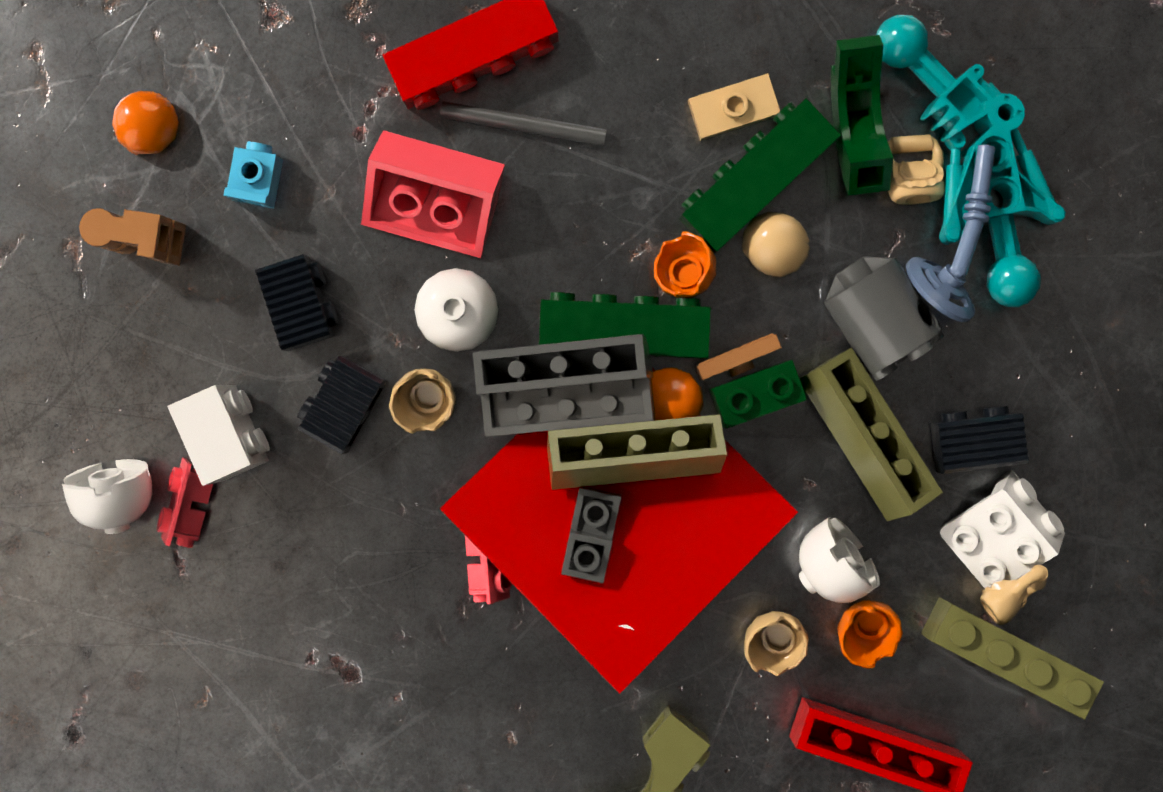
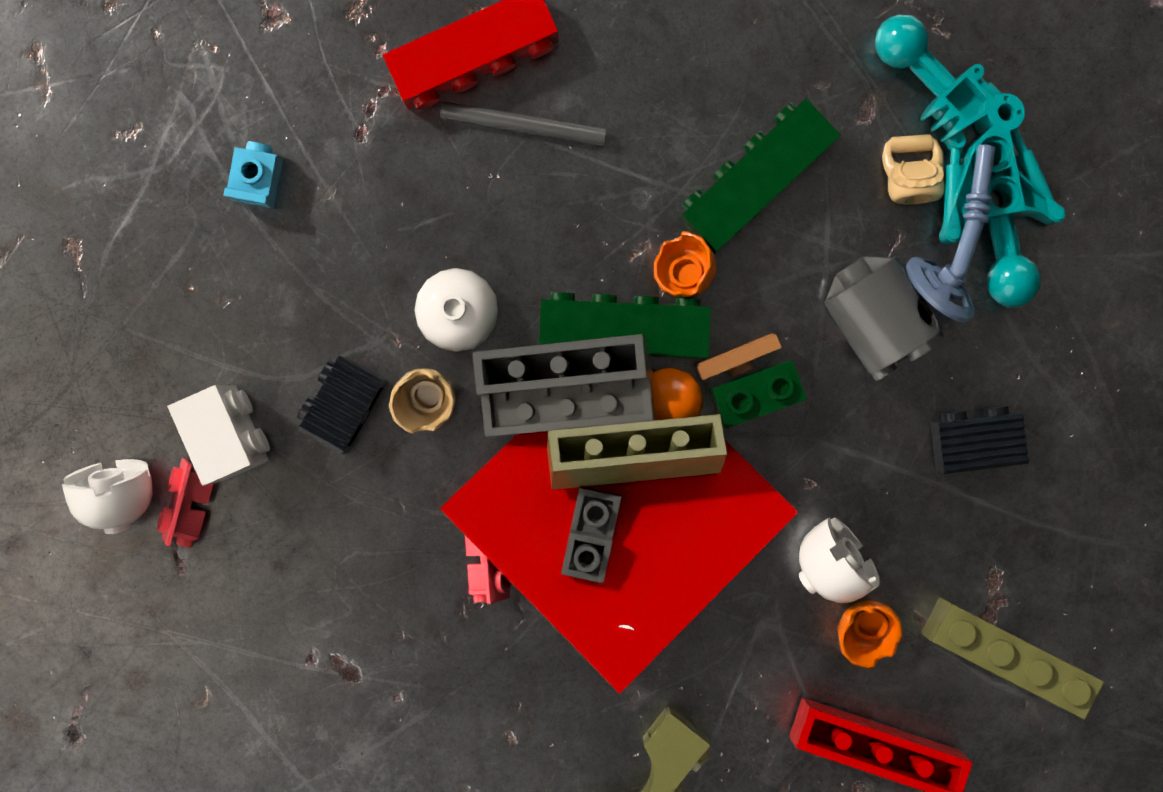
(145, 122): orange hair -> none
(147, 233): medium nougat legs -> none
(296, 302): black brick -> none
(431, 193): coral slope -> none
(733, 107): tan plate -> none
(775, 243): tan hair -> none
(775, 643): tan hair -> none
(857, 115): dark green arch -> none
(870, 436): olive brick -> none
(1005, 532): white bracket -> none
(1006, 597): tan piece -> none

